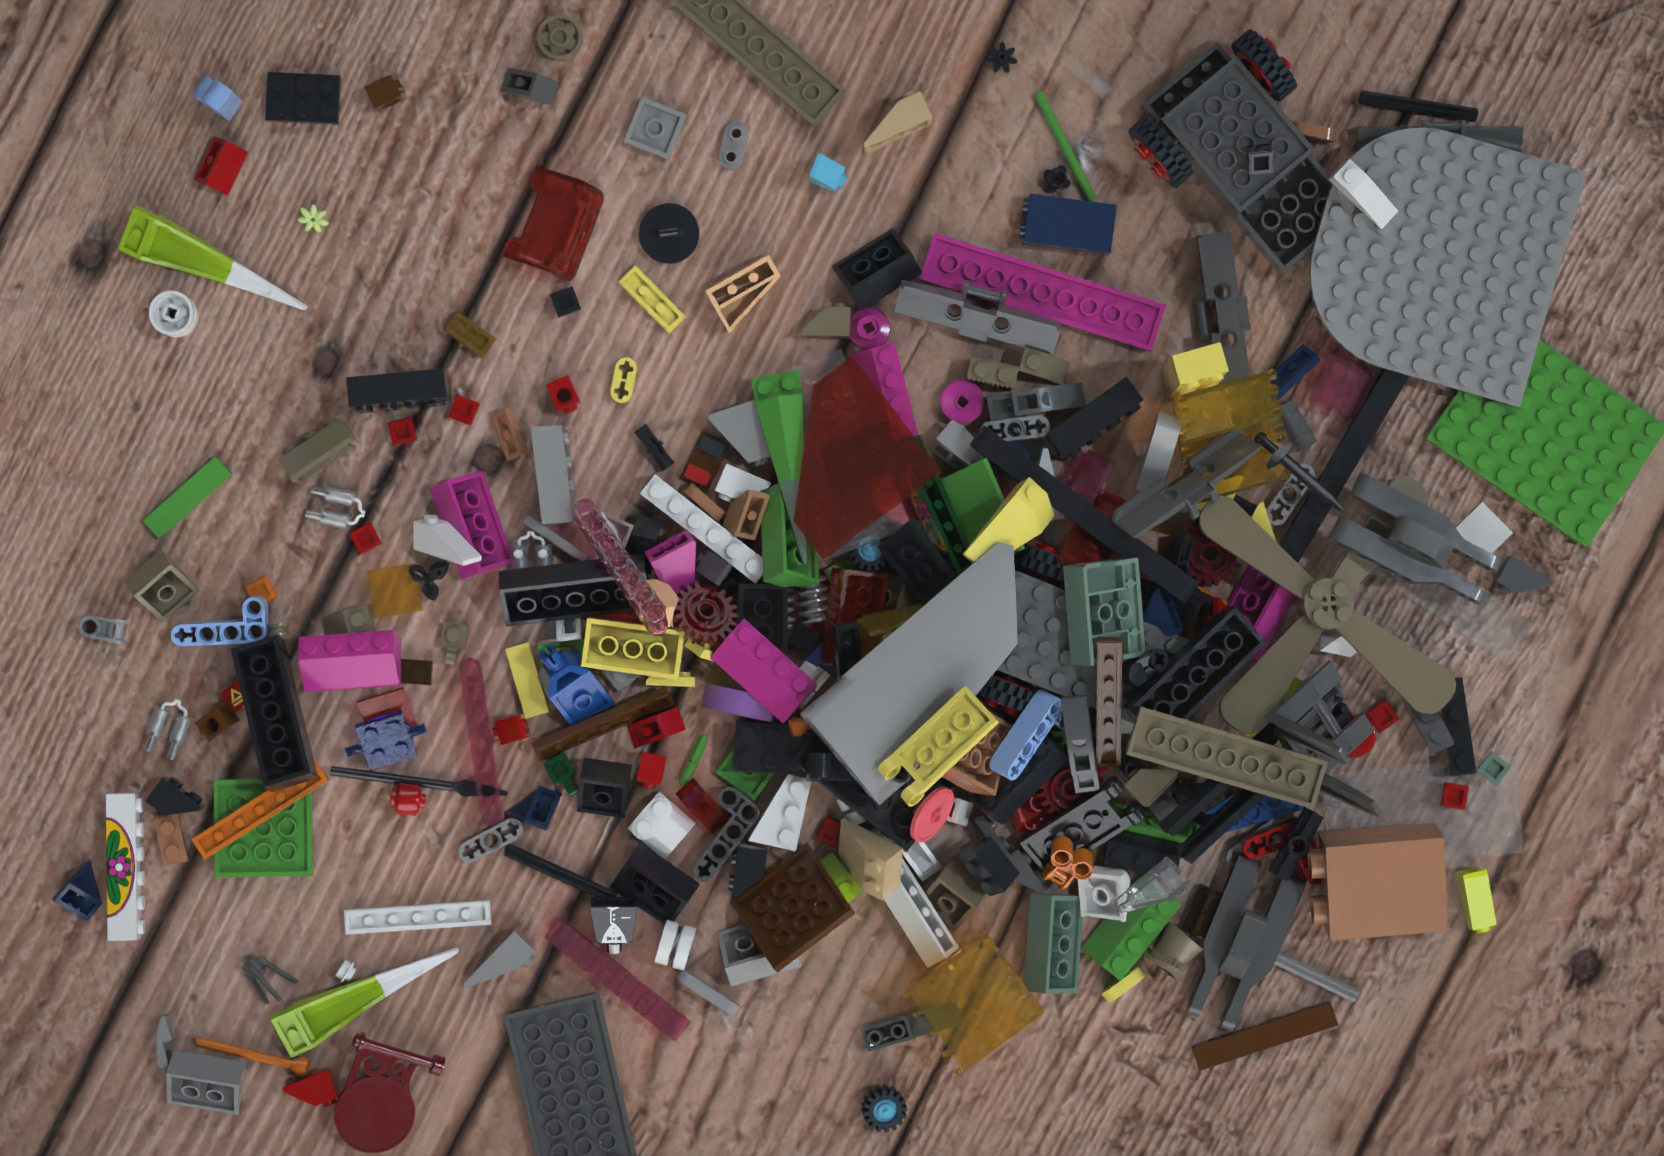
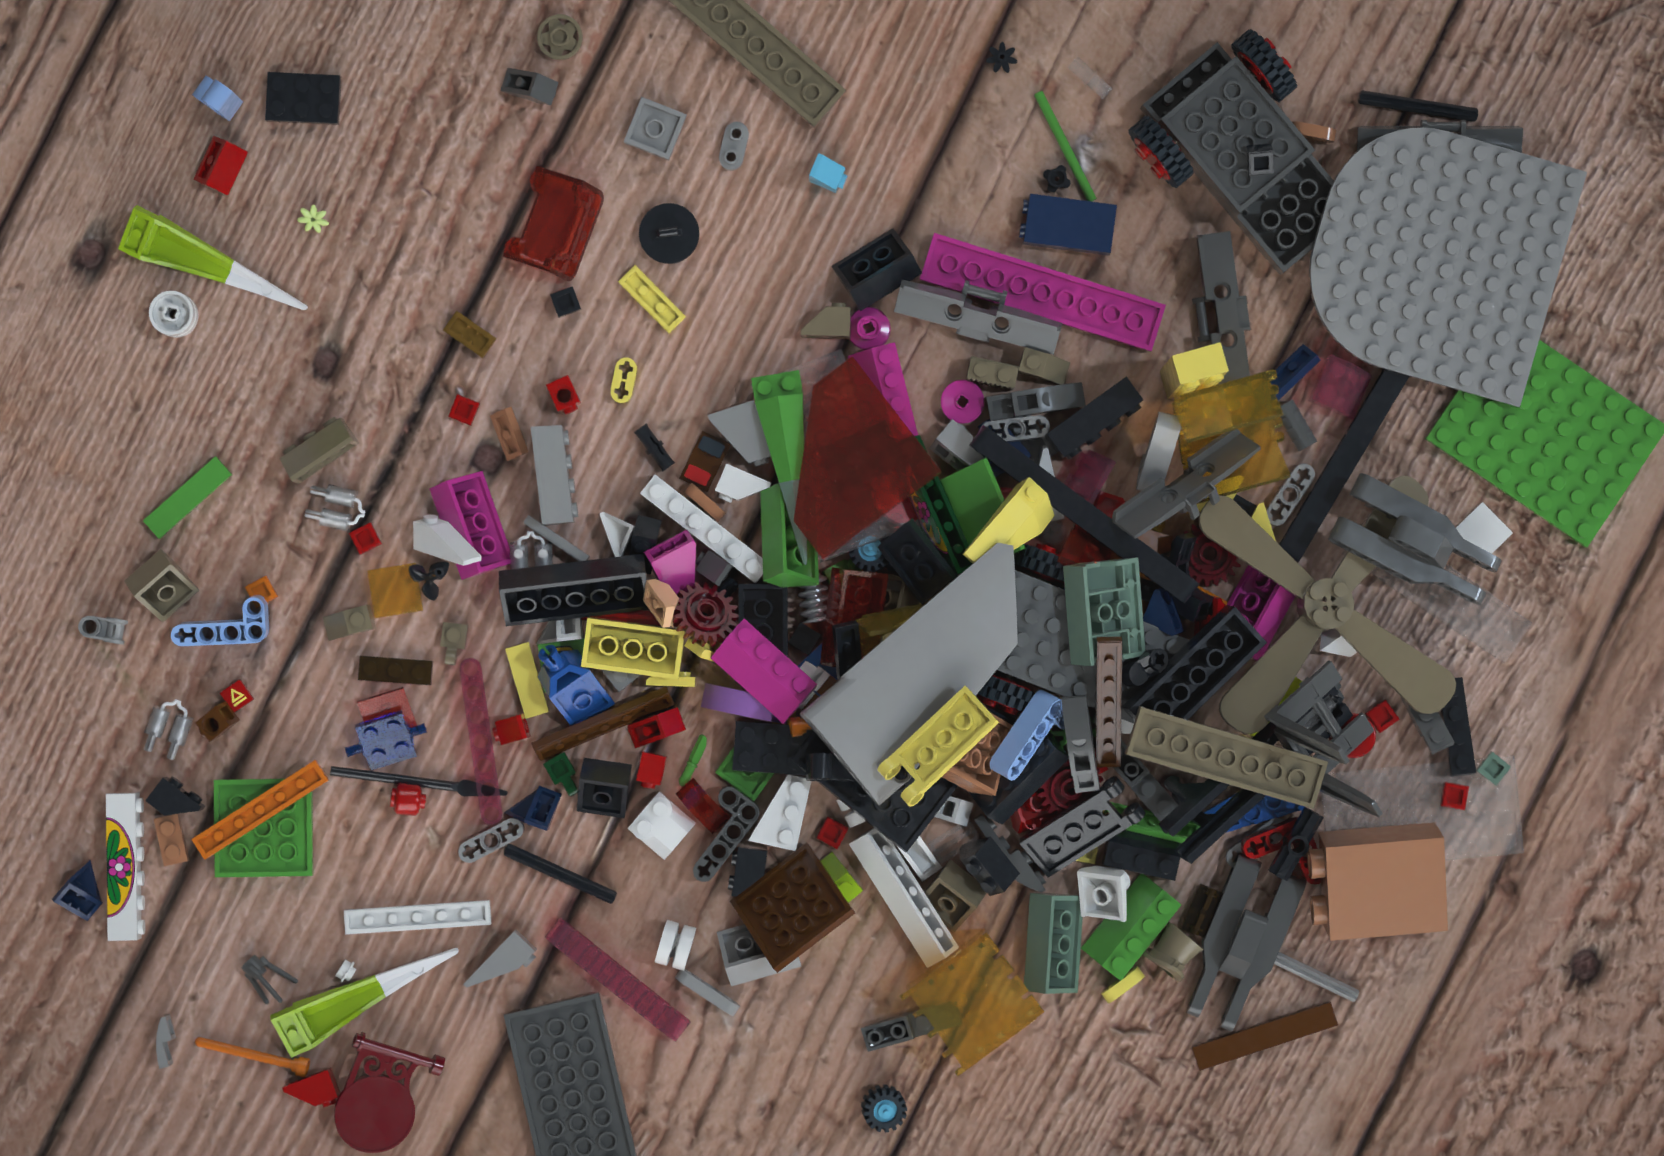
(205, 1082): light grey slope -> none
(274, 713): black brick -> none
(278, 629): dark tan bush -> none
(350, 660): dark pink slope -> none
(384, 92): reddish brown brick -> none
(398, 389): black brick -> none
(402, 431): red tile -> none
(613, 920): torso -> none
(621, 575): clear pink beam -> none
(656, 883): black slope -> none
(741, 290): light nougat wedge -> none
(746, 514): medium nougat slope -> none
(870, 860): tan slope -> none
(905, 118): tan slope -> none
(931, 814): coral shield -> none
(1066, 865): orange piece -> none
(1150, 783): dark tan slope -> none
(1157, 886): clear slope -> none
(1281, 455): black sword -> none
(1363, 193): white slope -> none
(1476, 898): neon yellow slope -> none
(1519, 577): dark grey slope -> none

